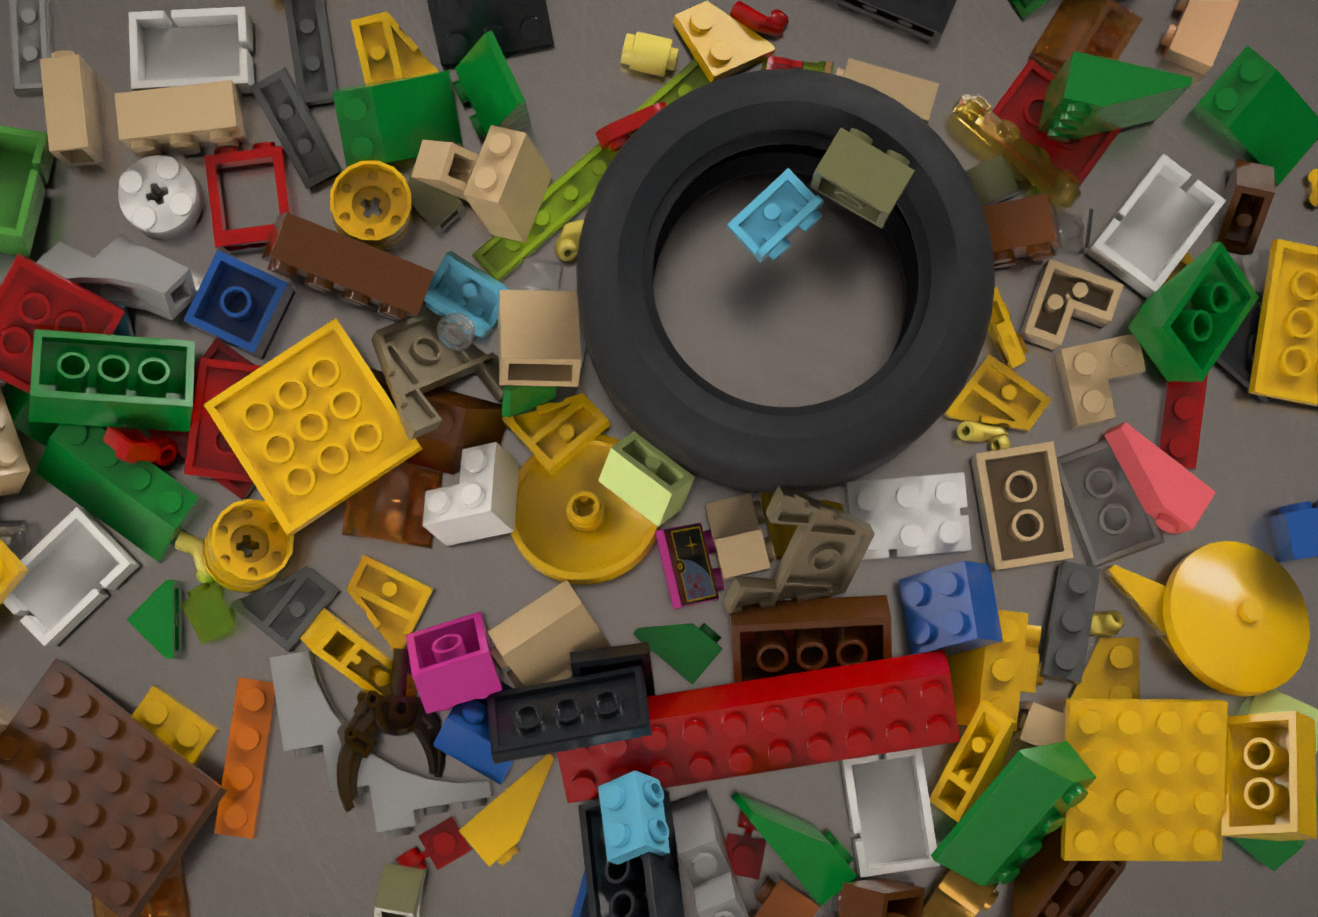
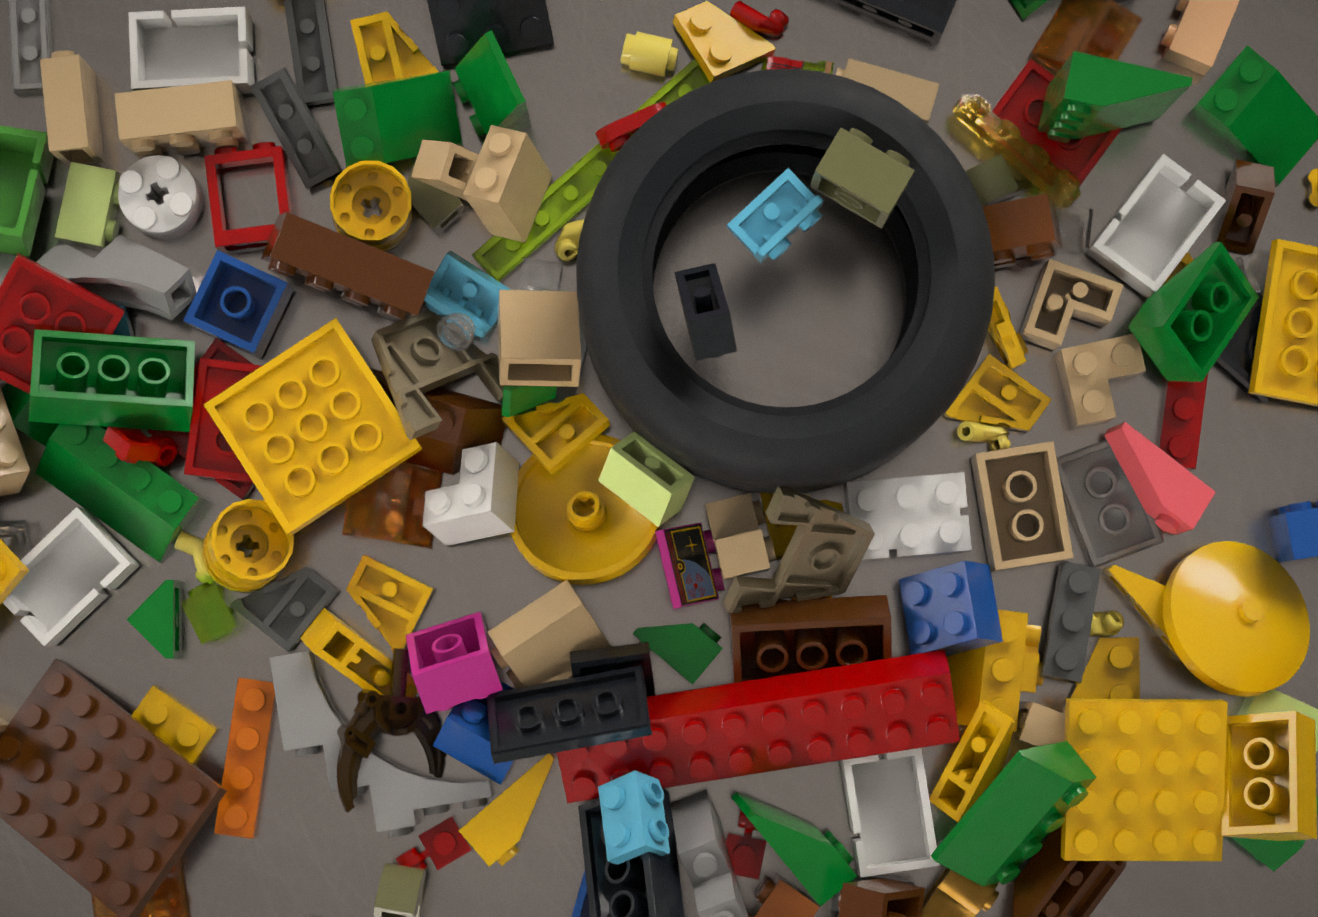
(89, 207): none -> yellowish green brick
(706, 312): none -> black slope

